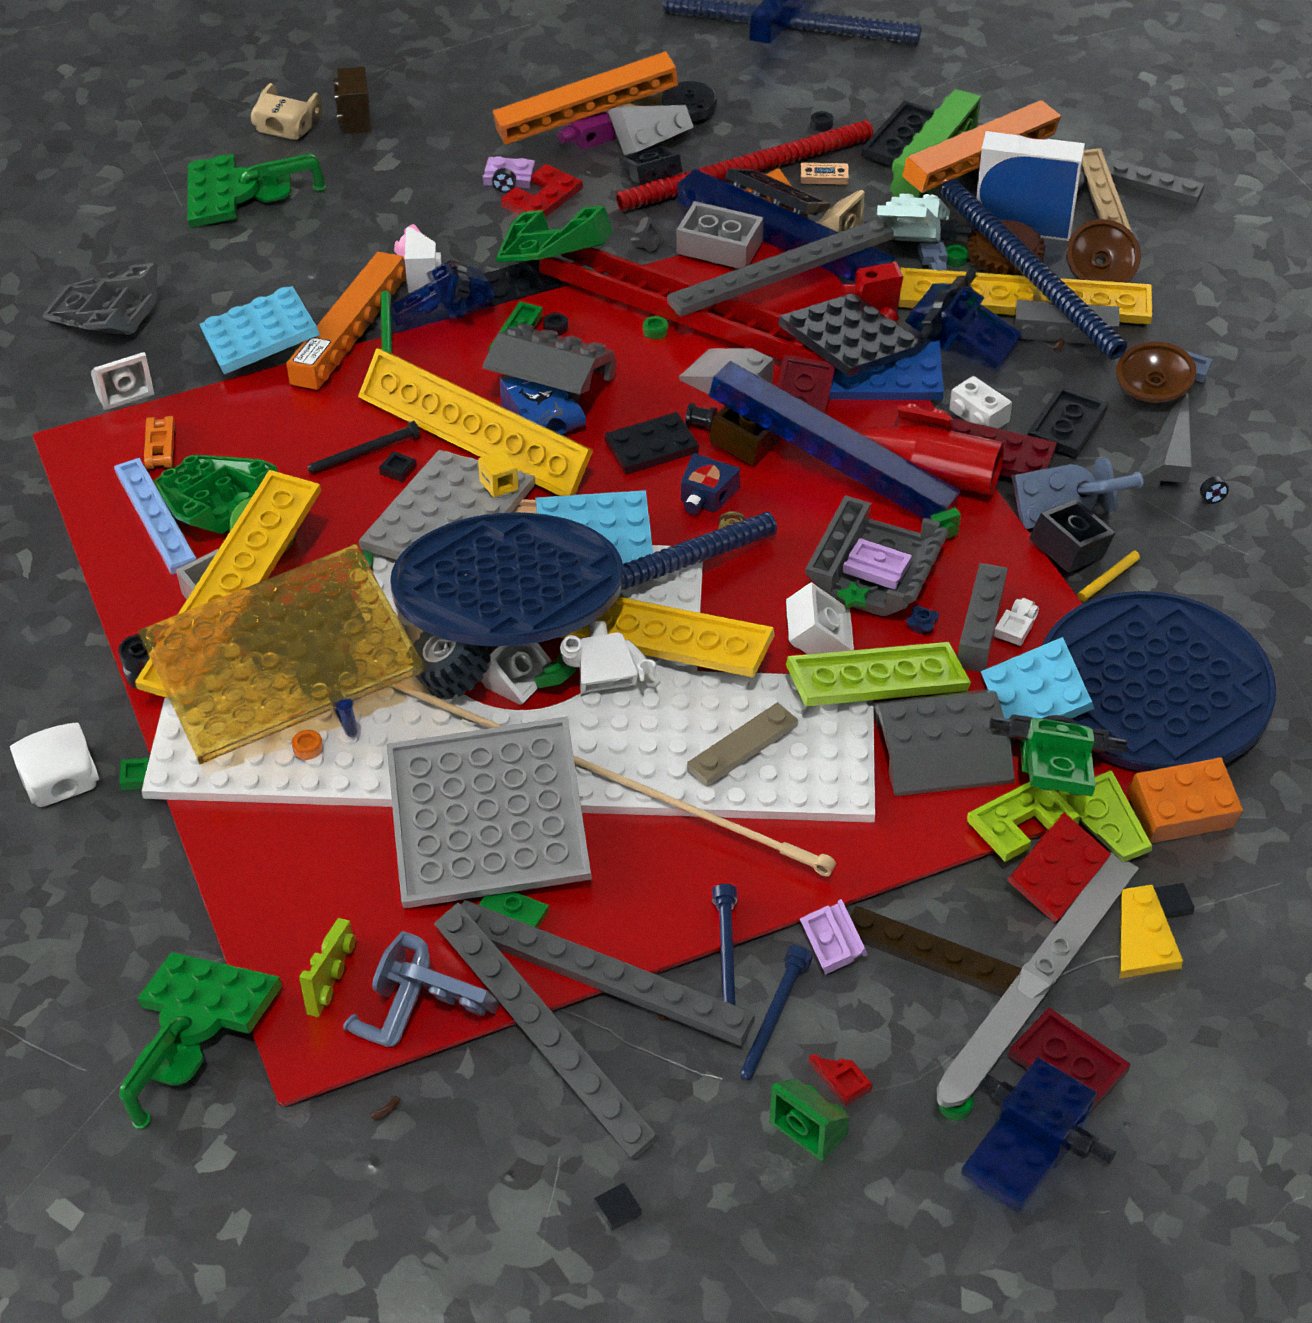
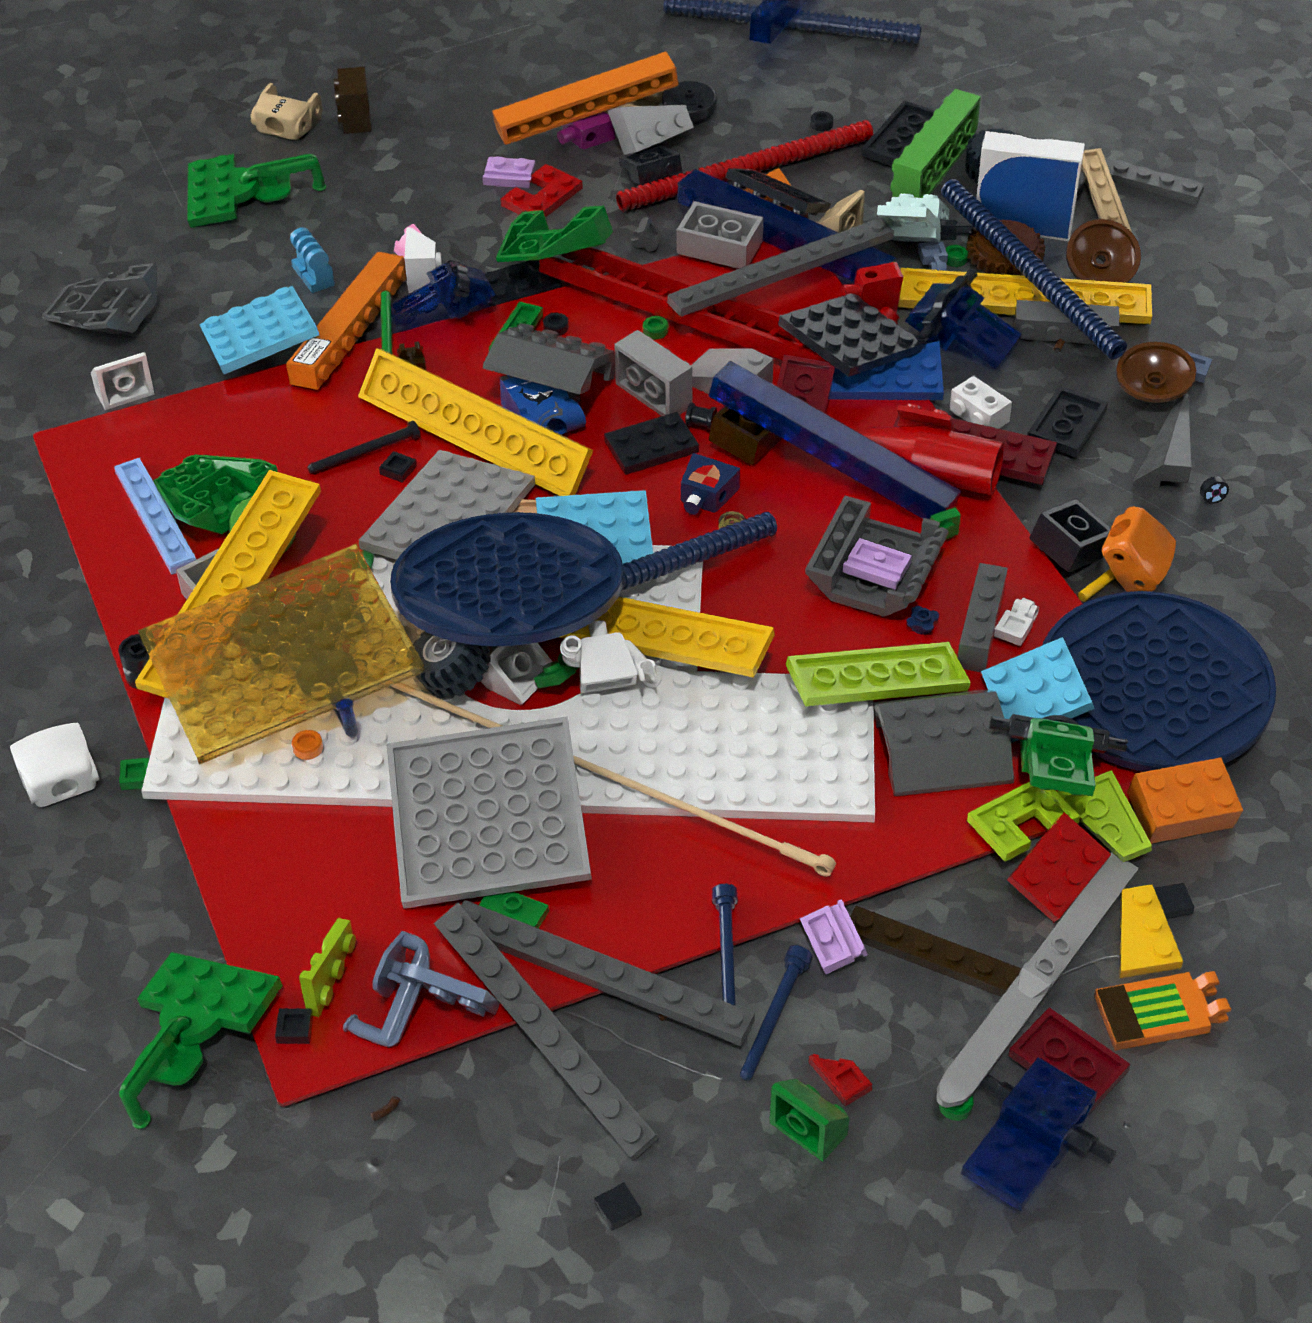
(159, 440): orange plate -> none
(294, 1026): none -> black tile
(311, 261): none -> dark azure legs
(413, 354): none -> dark brown tile
(498, 474): yellow brick -> none
(504, 180): black tile -> none
(653, 374): none -> light grey brick
(742, 744): dark tan plate -> none
(818, 622): white slope -> none
(824, 173): light nougat tile -> none
(853, 595): green piece -> none
(963, 152): orange brick -> none
(1057, 485): sand blue plate -> none
(1138, 550): none -> orange piece
(1160, 1009): none -> tile

